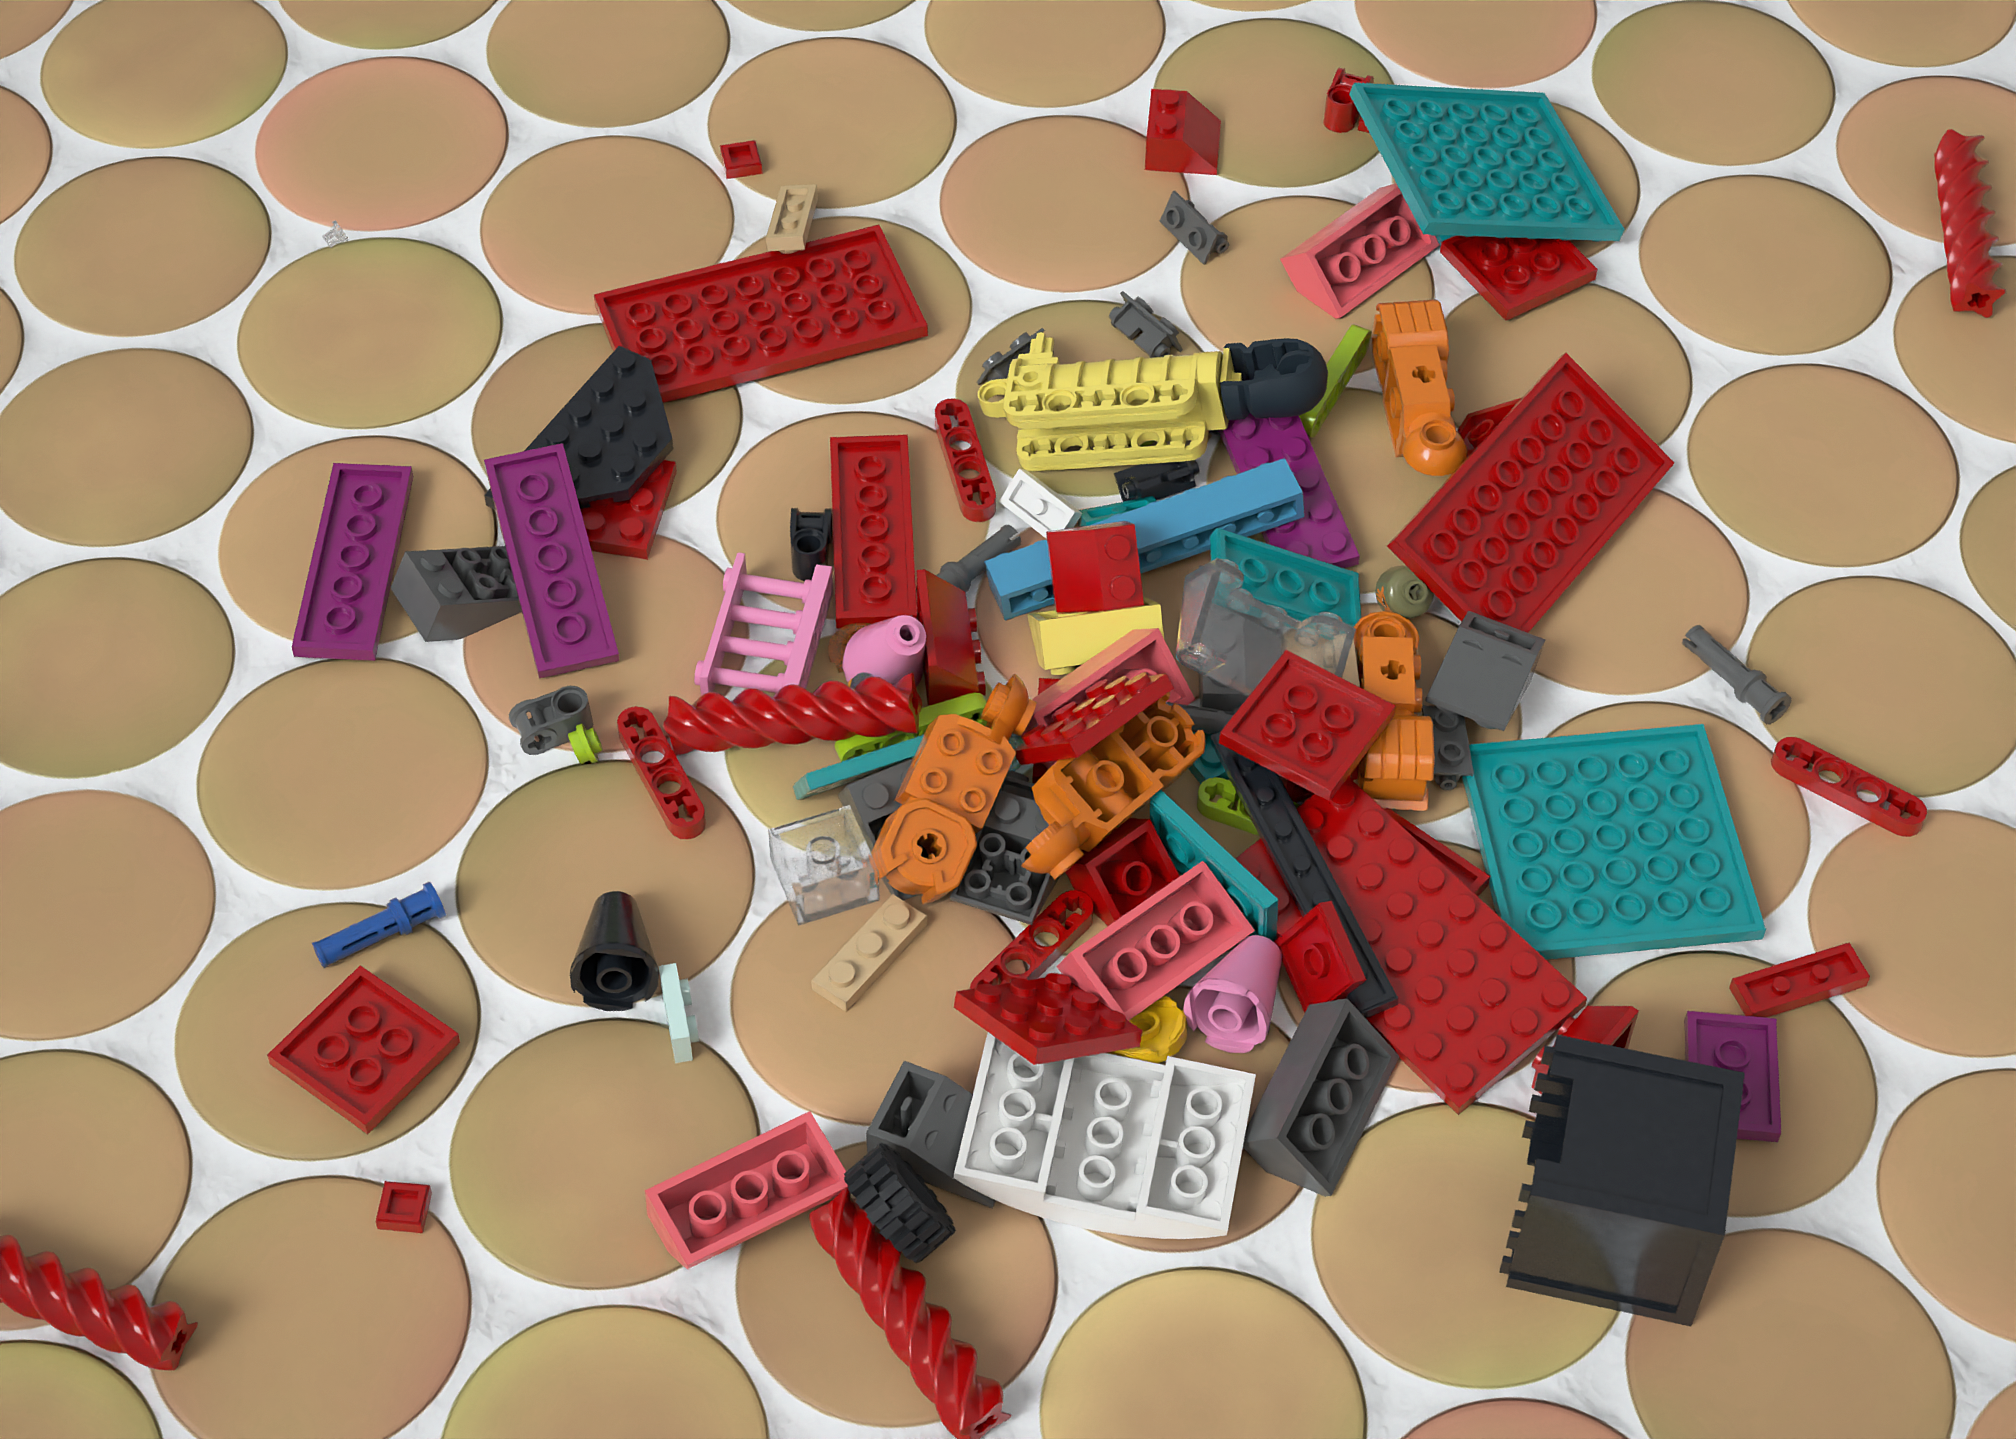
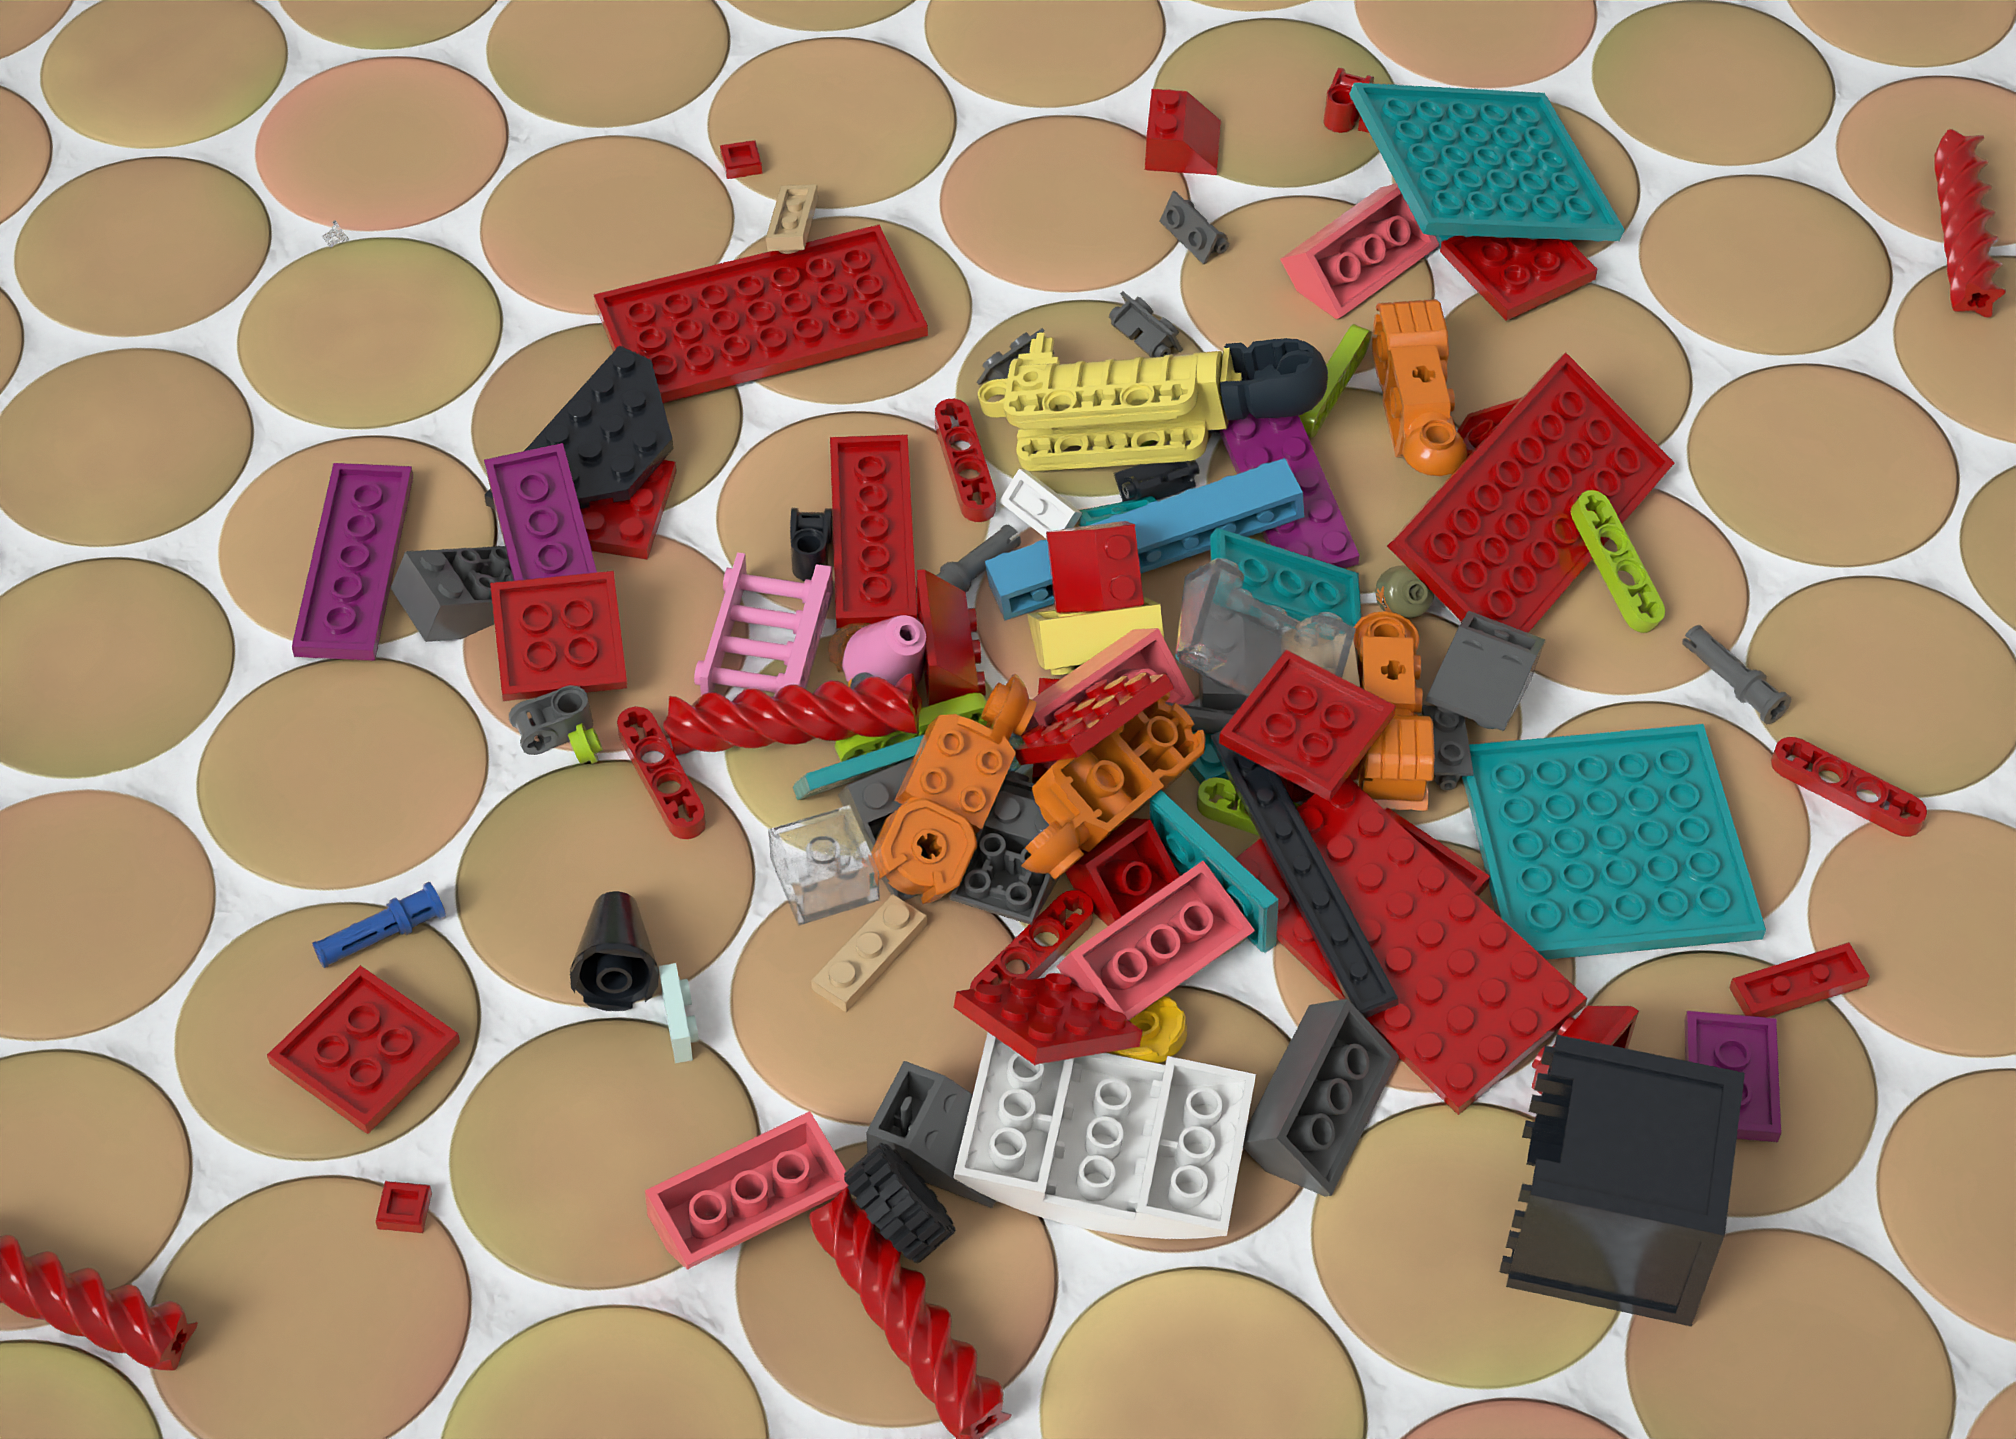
(558, 635): none -> red plate
(1237, 996): bright pink cone -> none
(1320, 957): red tile -> none
(1621, 560): none -> lime beam

